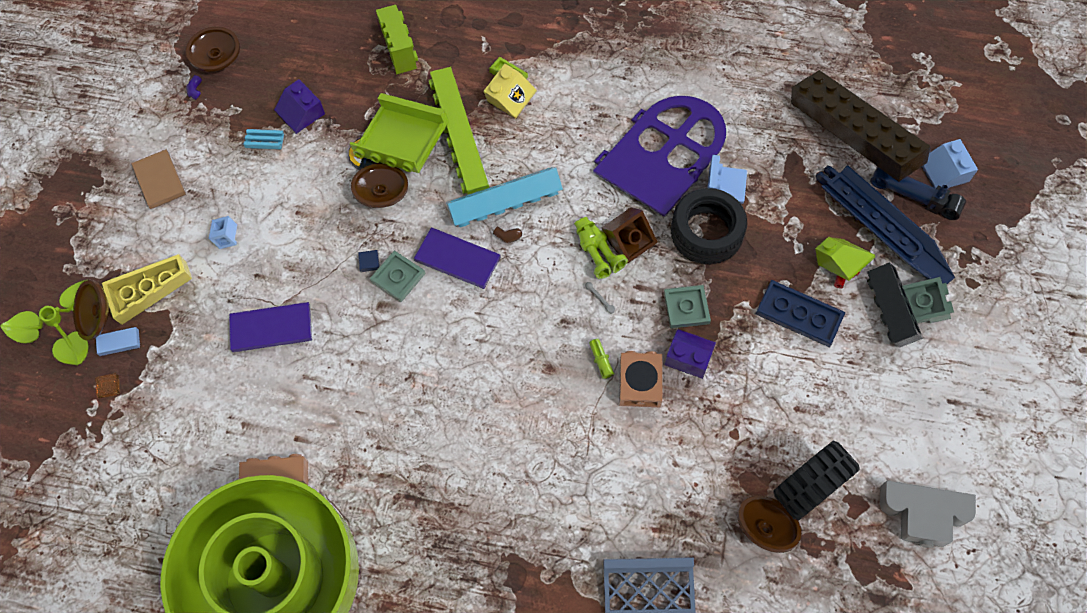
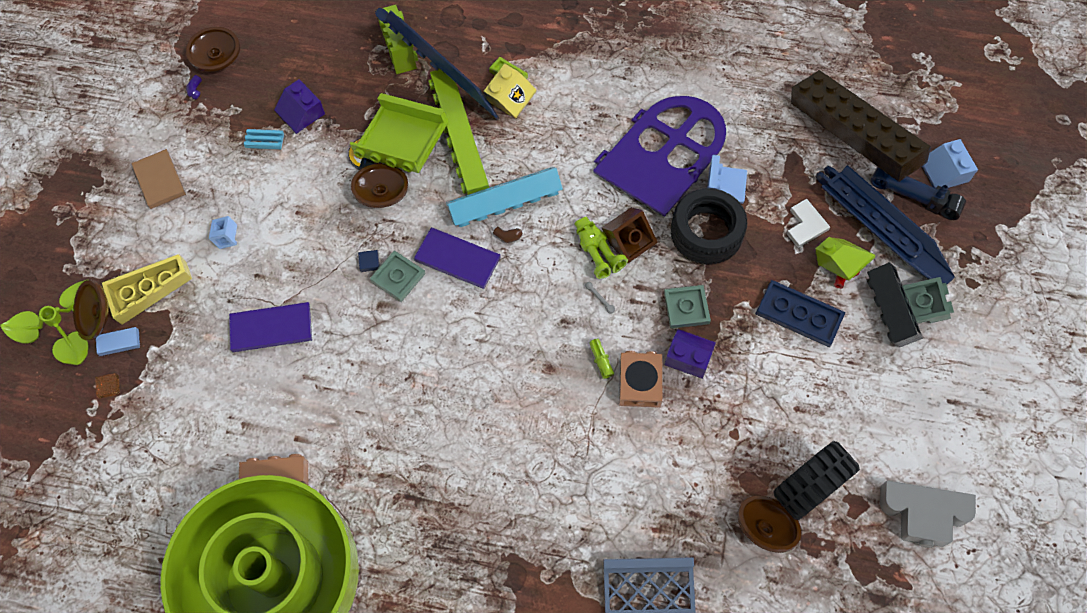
(438, 61): none -> dark blue hinge
(810, 224): none -> white tile

